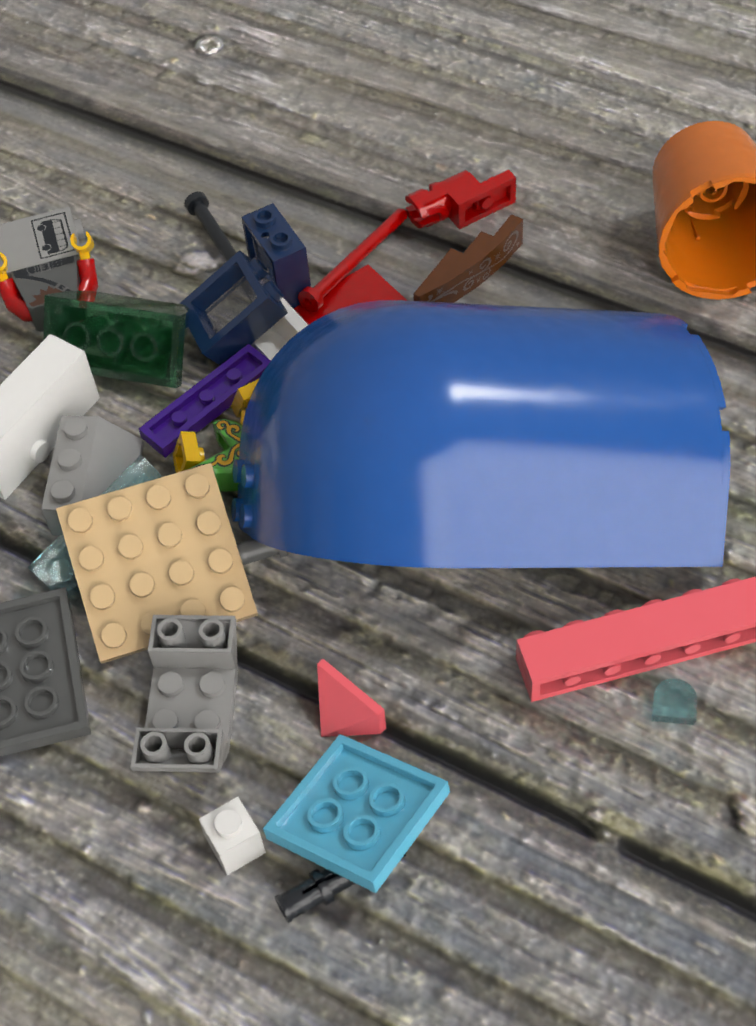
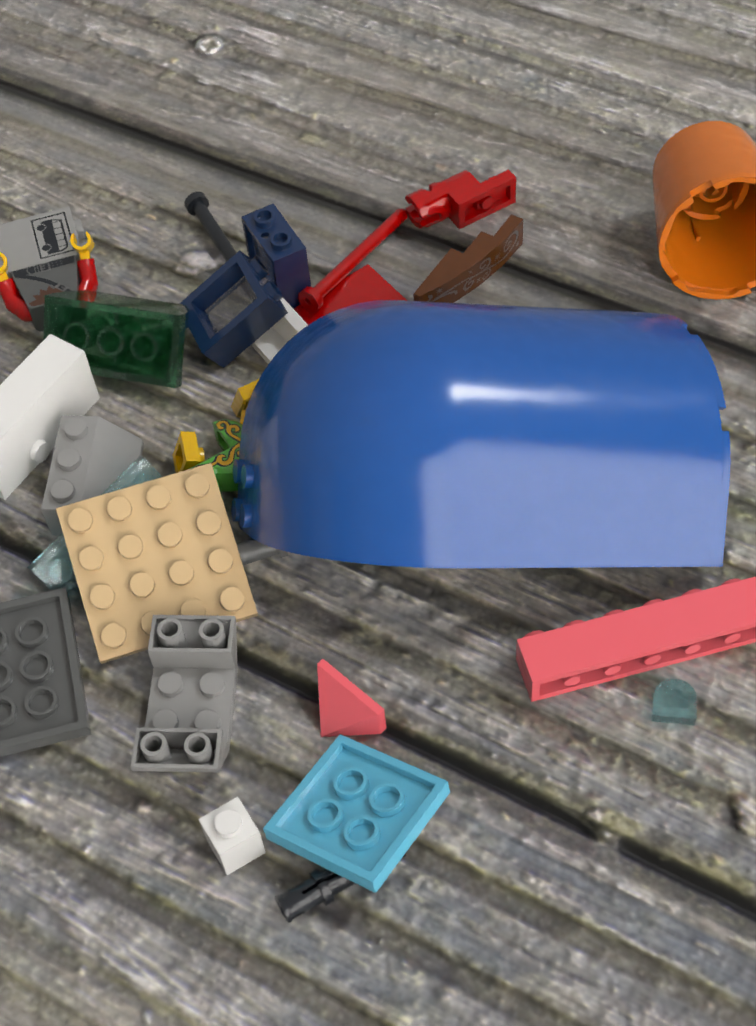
(204, 400): dark purple plate -> none

